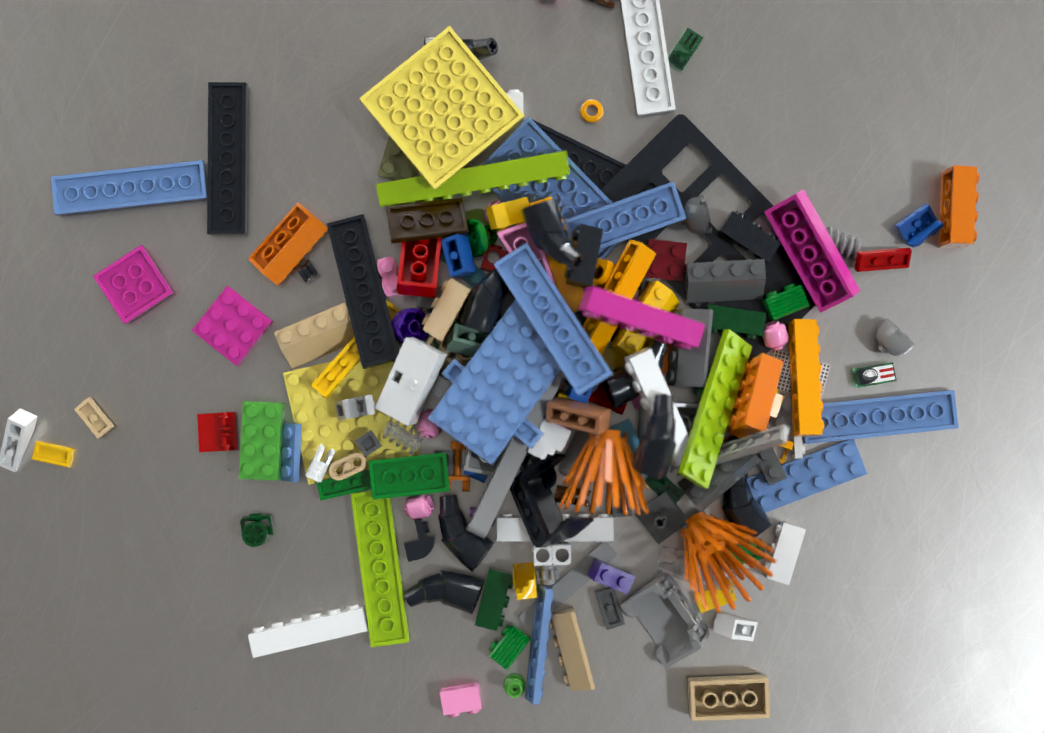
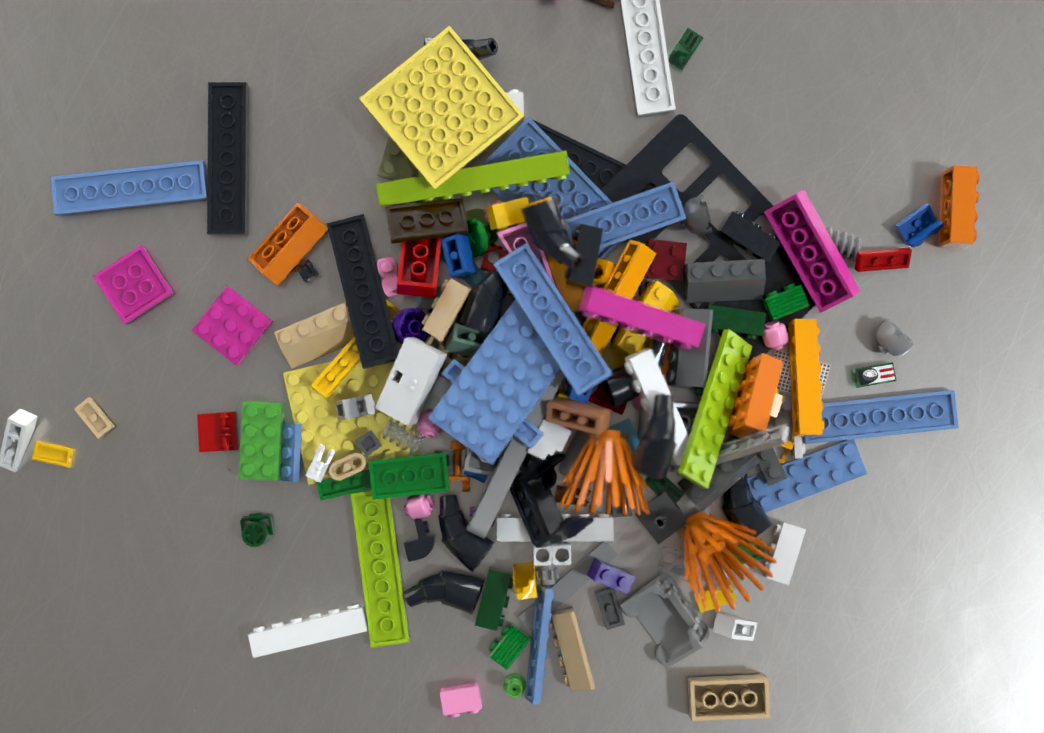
(591, 119): light orange piece -> none

